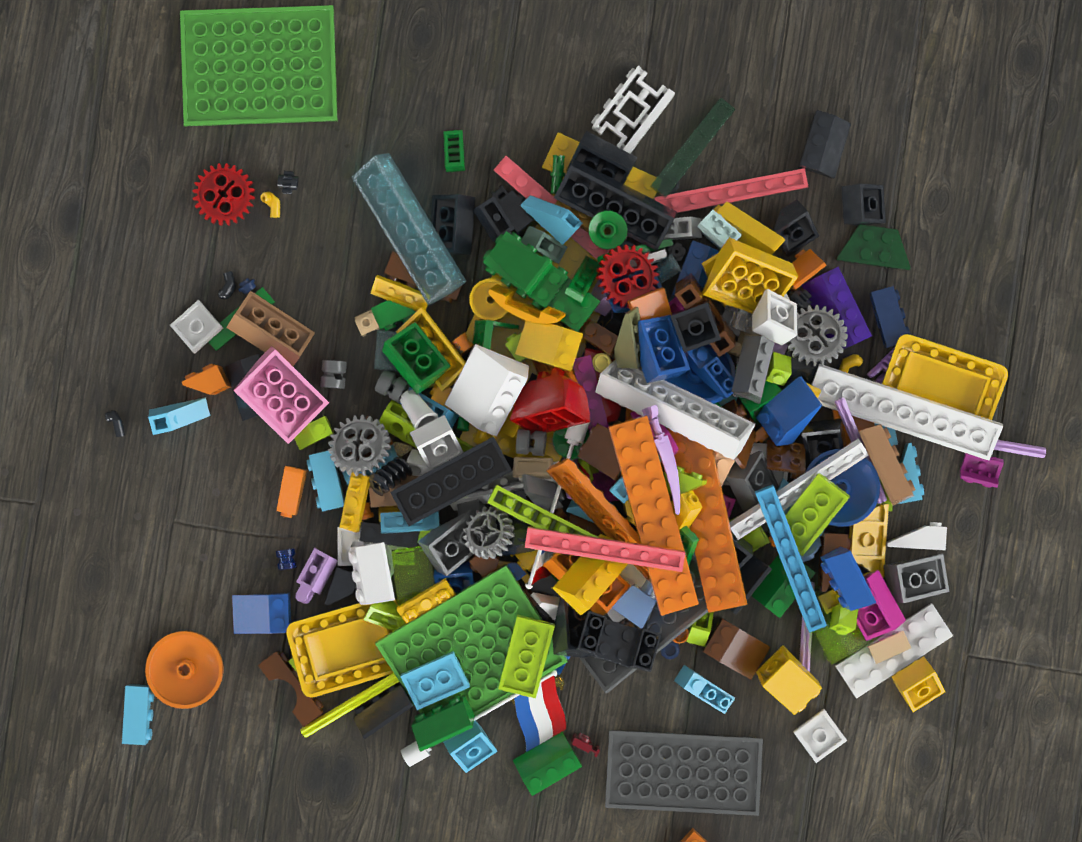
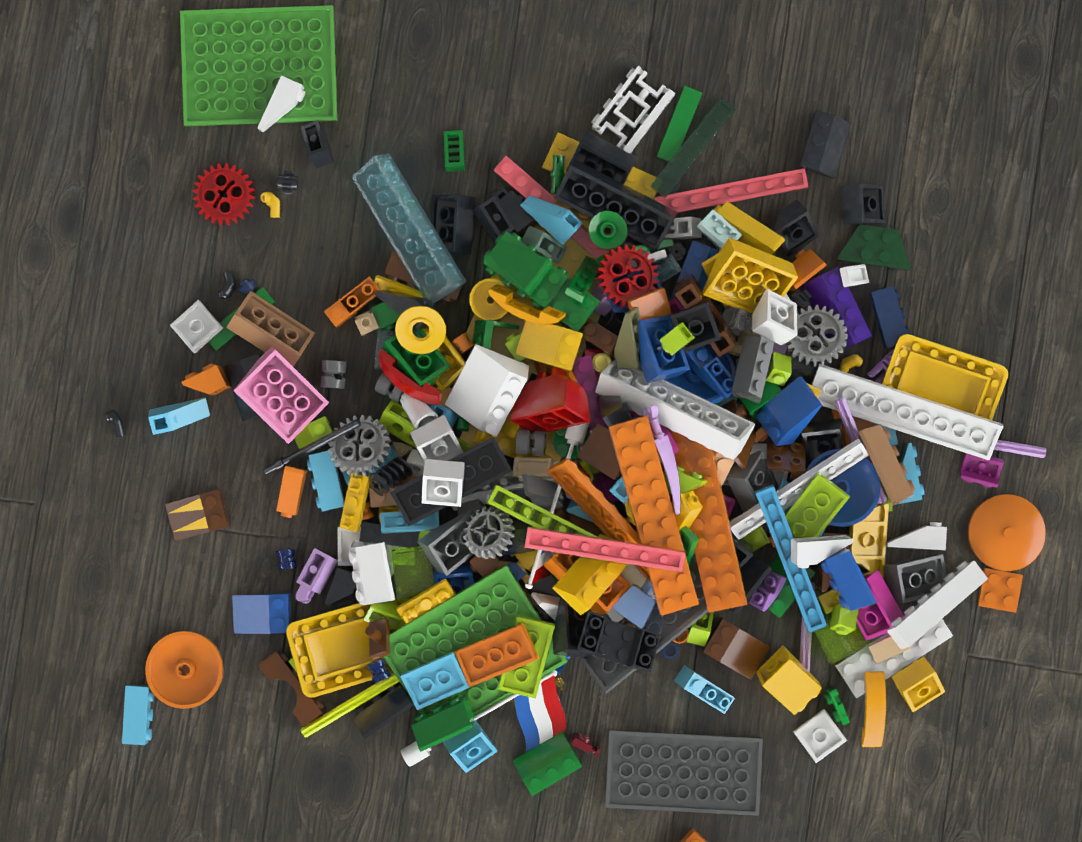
(198, 514): none -> reddish brown slope
(281, 462): none -> black bar
(282, 101): none -> white slope
(317, 144): none -> black slope
(352, 302): none -> orange slope
(378, 638): none -> reddish brown tile
(378, 669): none -> clear blue wheel
(400, 302): none -> black slope
(423, 314): none -> yellow piece
(425, 394): none -> red slope
(442, 482): none -> white slope
(496, 654): none -> orange tile
(614, 409): none -> black slope
(676, 339): none -> lime brick
(679, 124): none -> green tile
(767, 593): none -> medium lavender slope
(816, 549): none -> white slope
(832, 698): none -> green wing
(854, 275): none -> white tile
(874, 709): none -> light orange slope
(937, 604): none -> white brick
(1000, 590): none -> orange plate
(1006, 532): none -> orange dish

